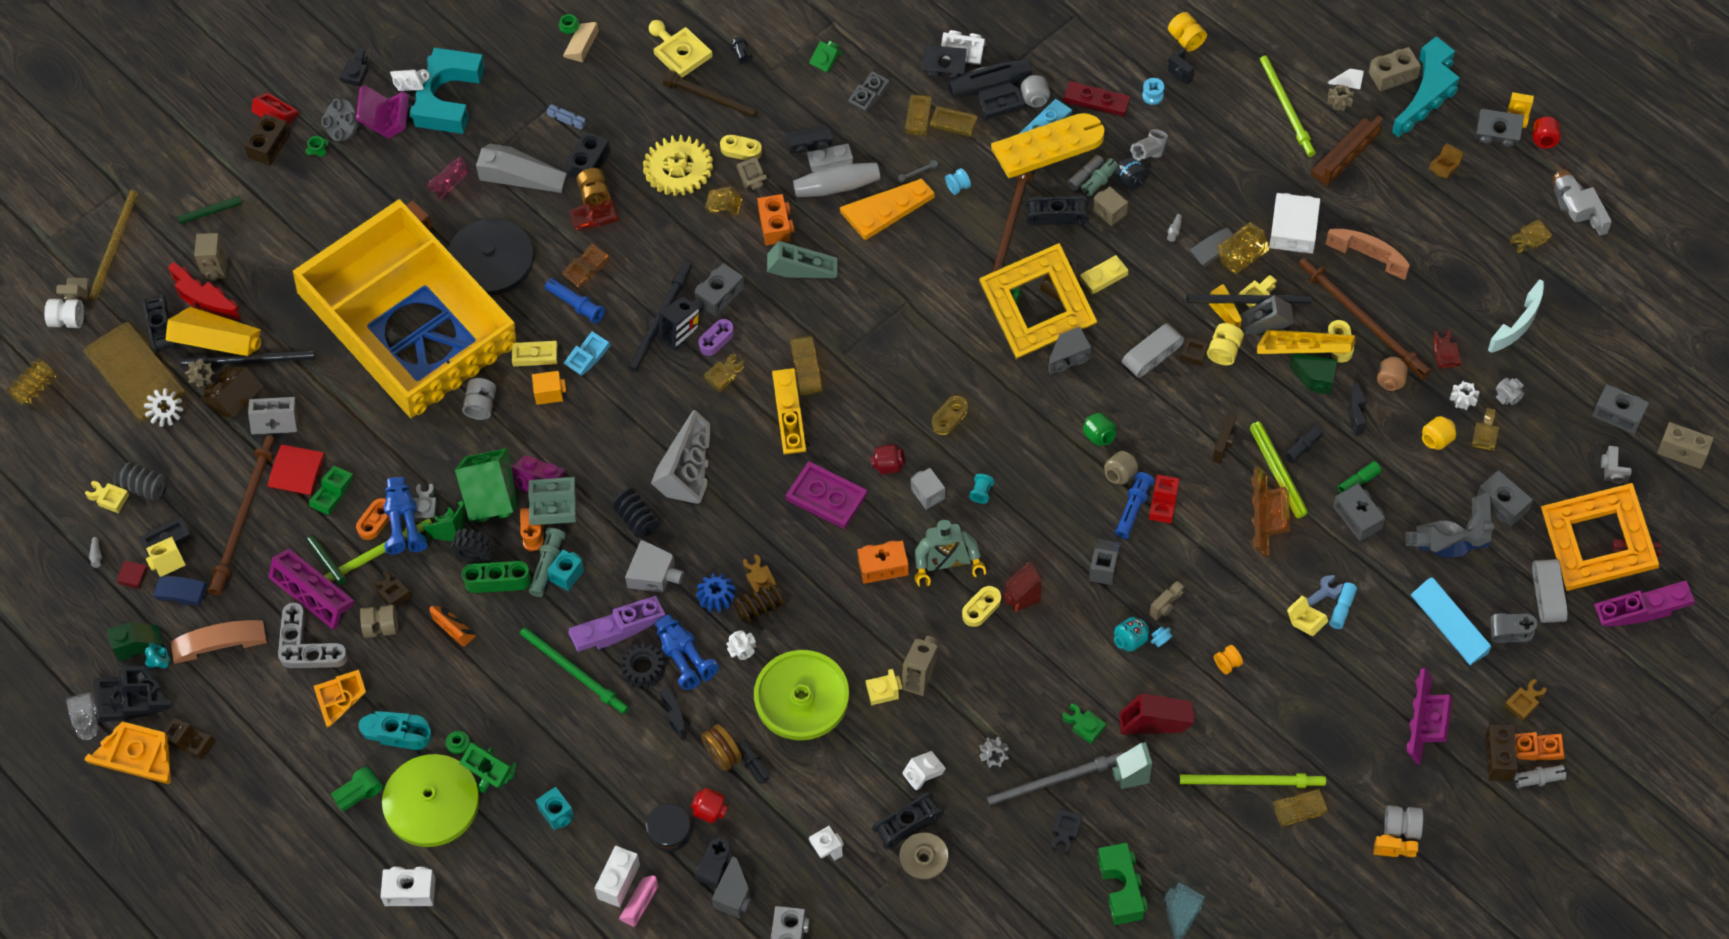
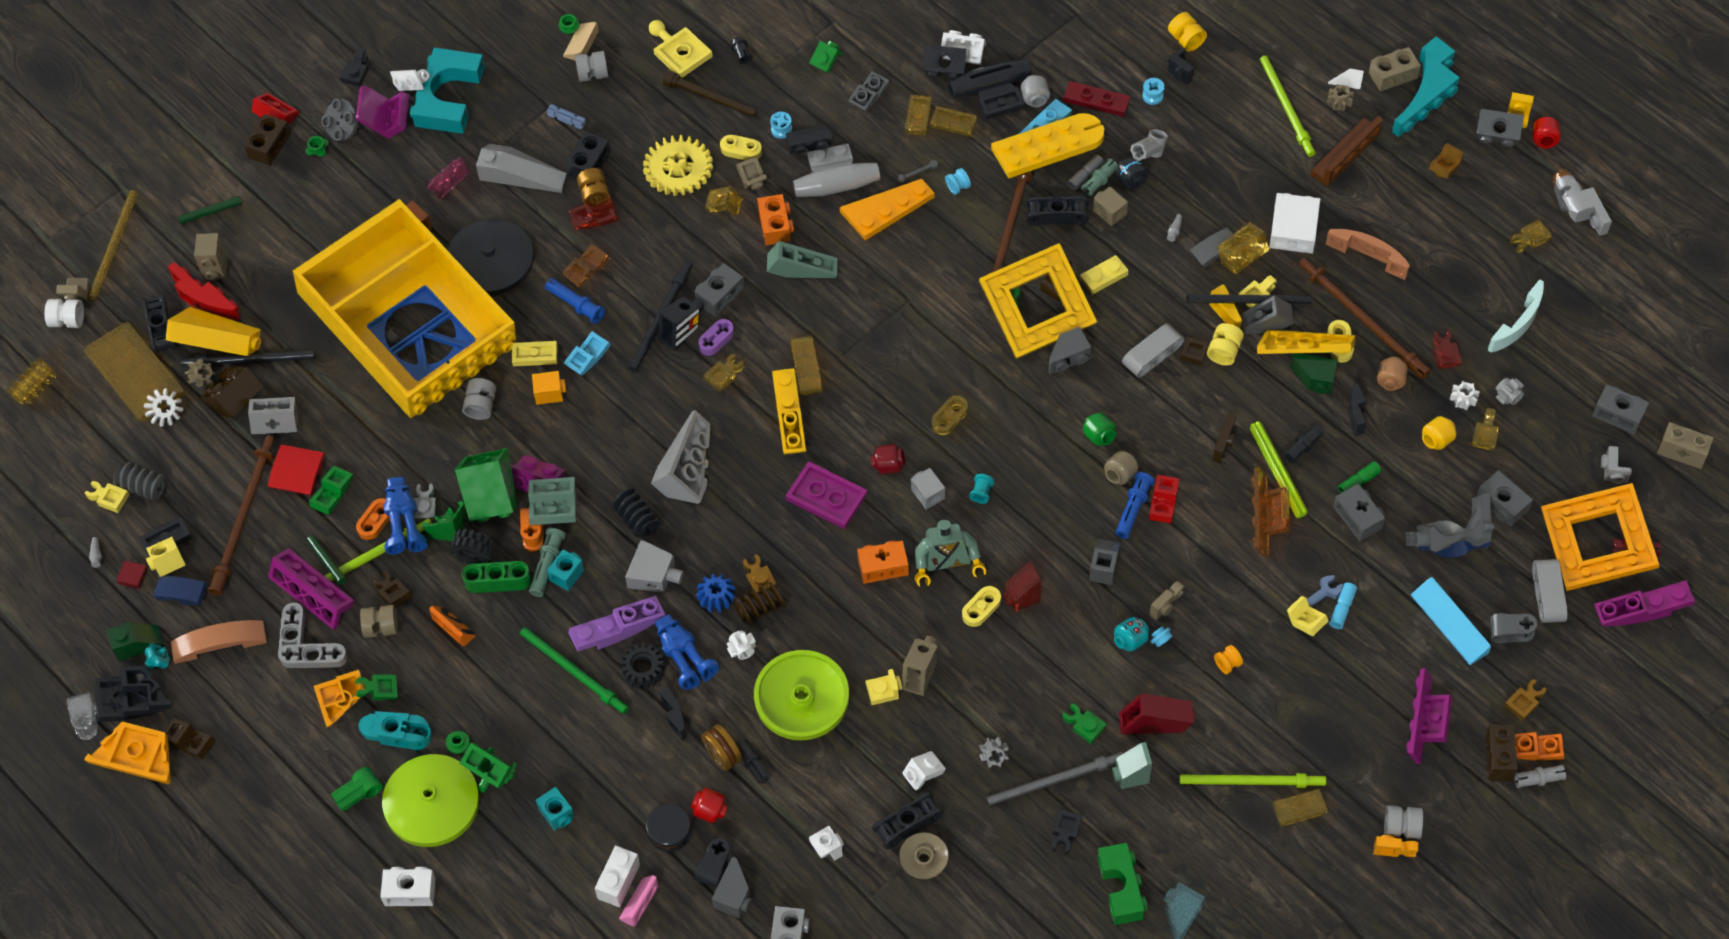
(381, 687): none -> green plate
(591, 66): none -> light grey wheel
(779, 119): none -> medium azure wheel

